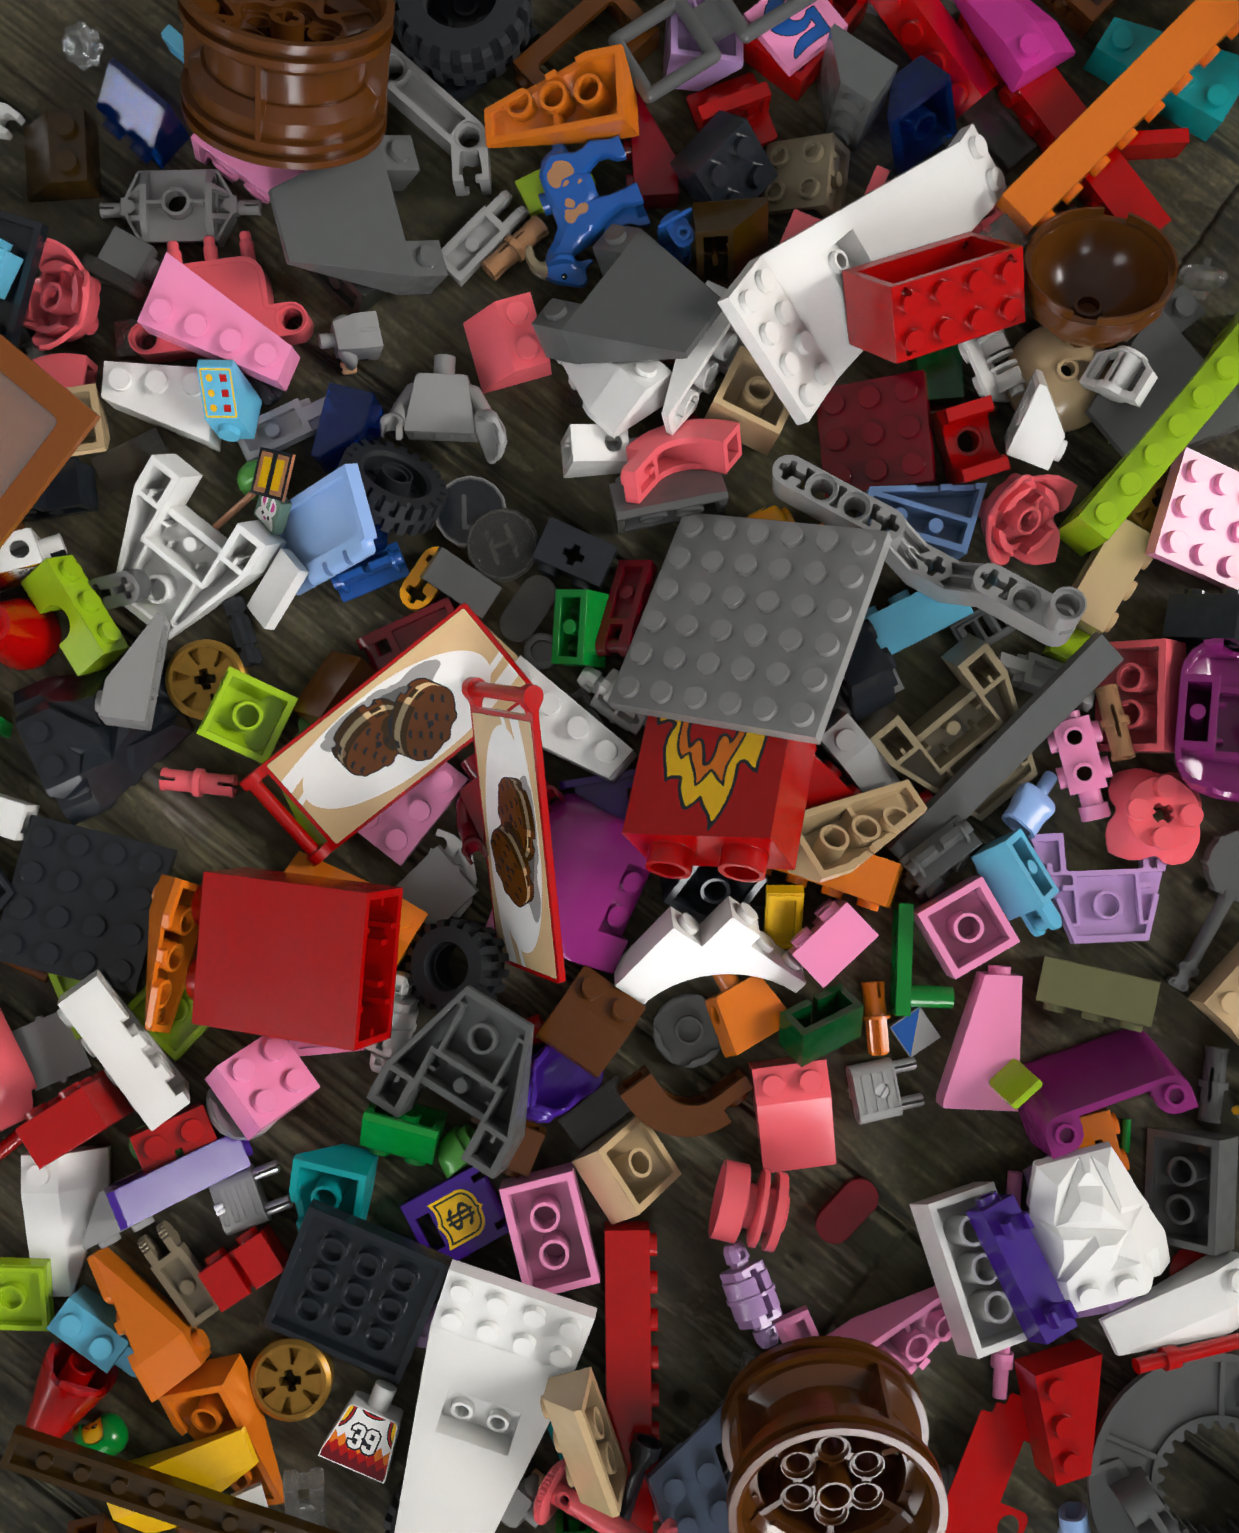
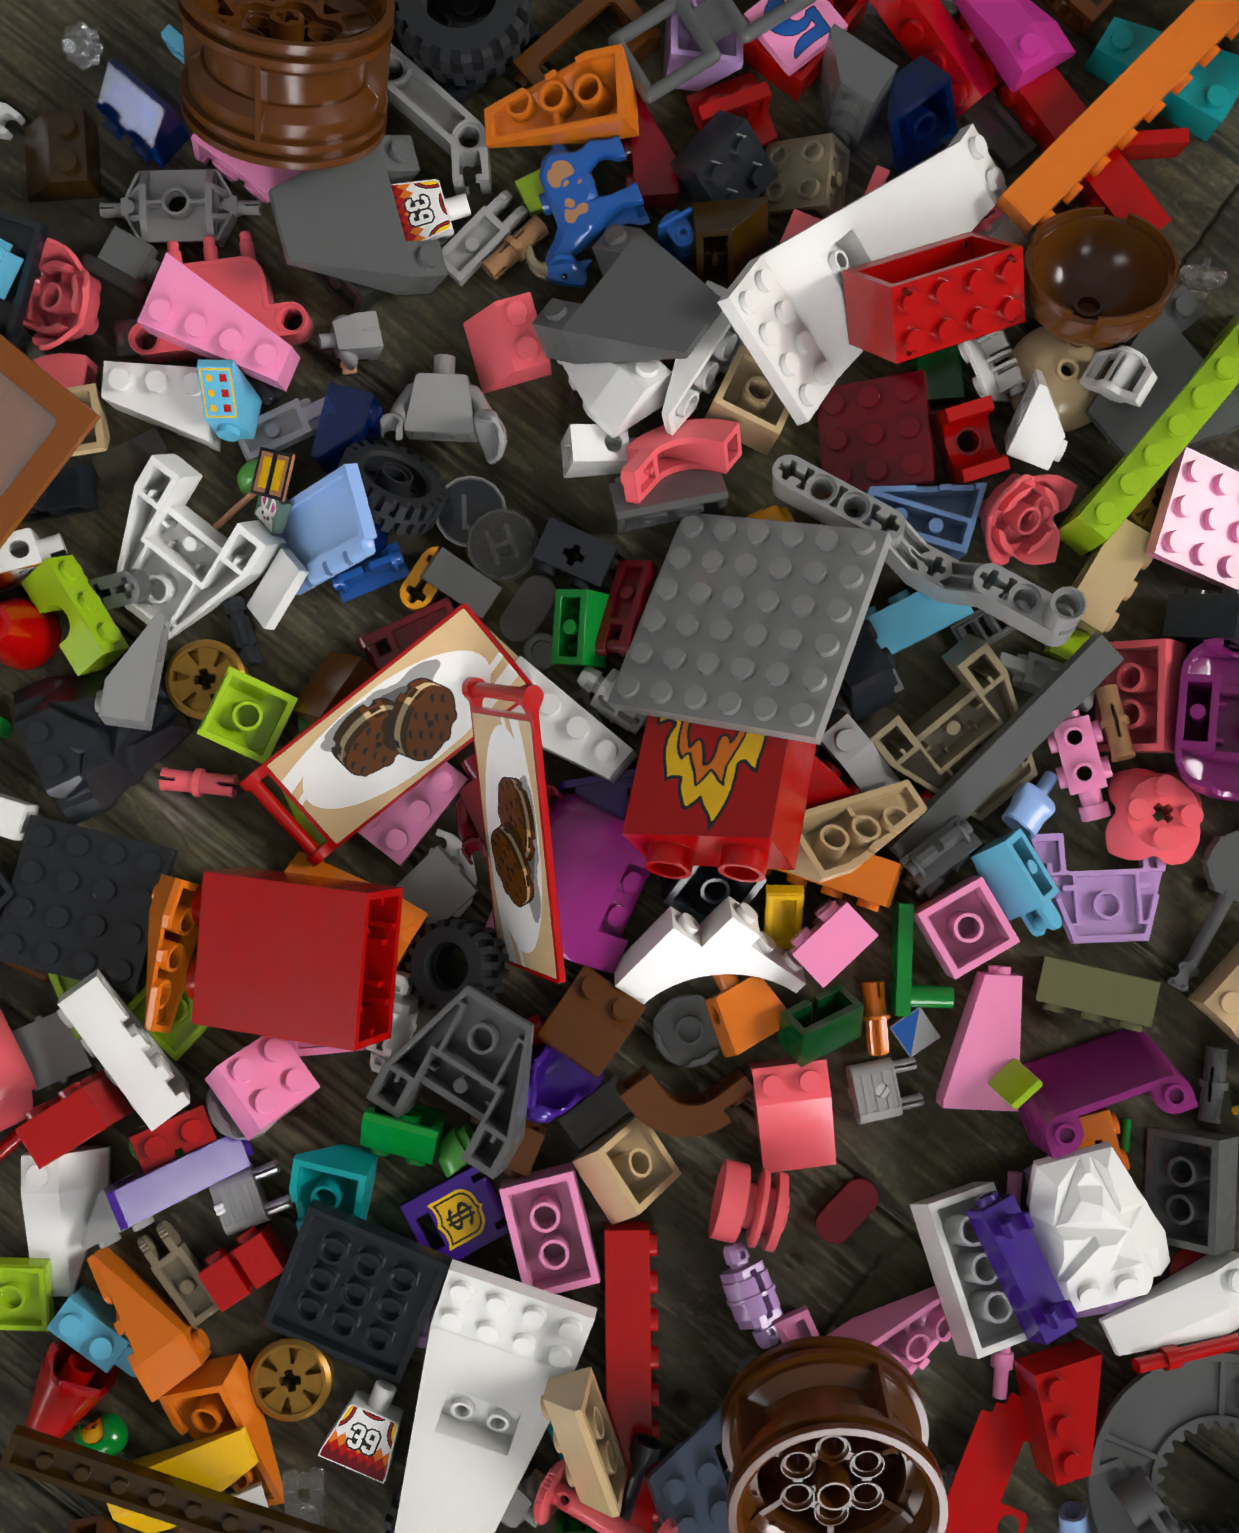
(426, 212): none -> torso

